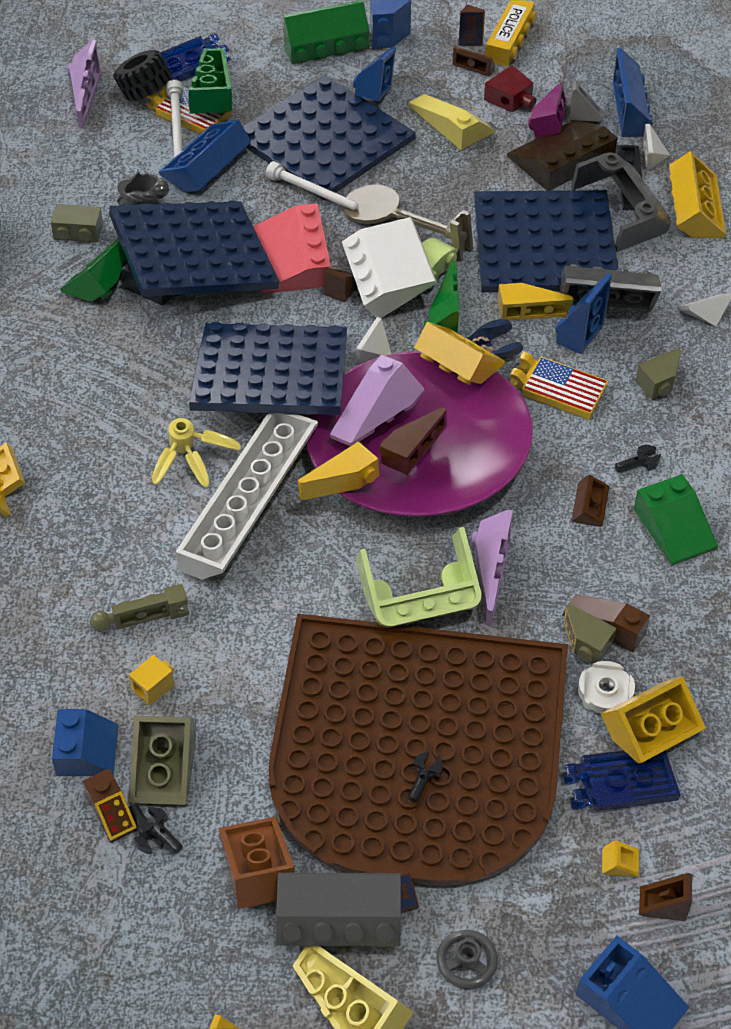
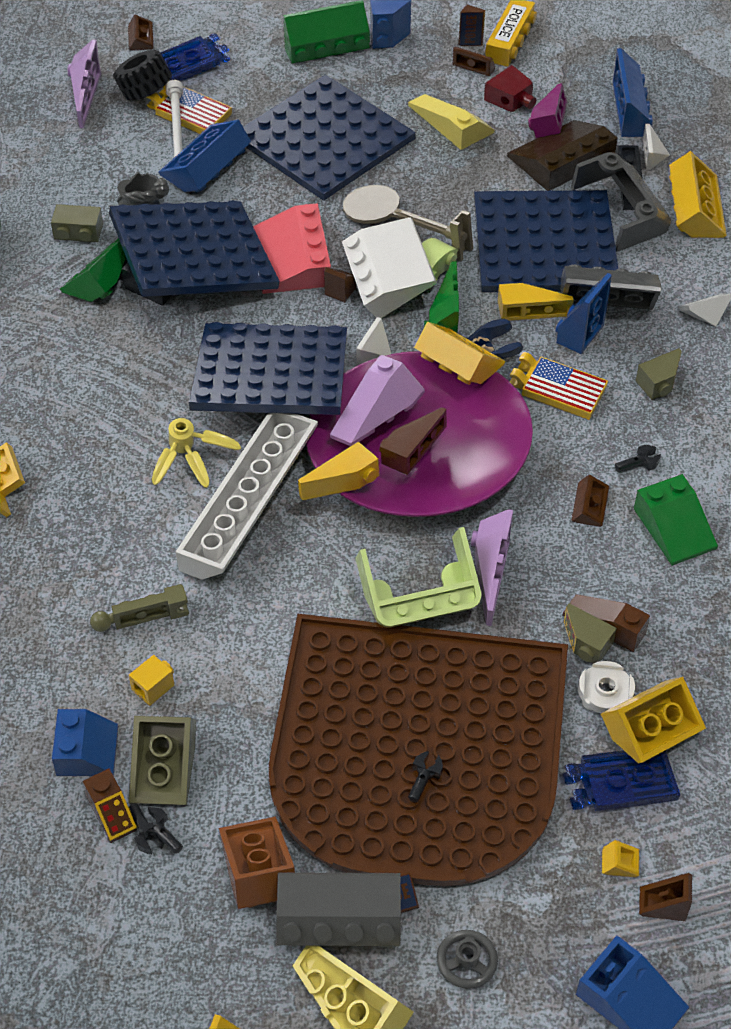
(140, 34): none -> reddish brown slope
(211, 85): green wedge -> none
(276, 172): white piece -> none
(376, 77): blue slope -> none
(583, 106): light grey slope -> none

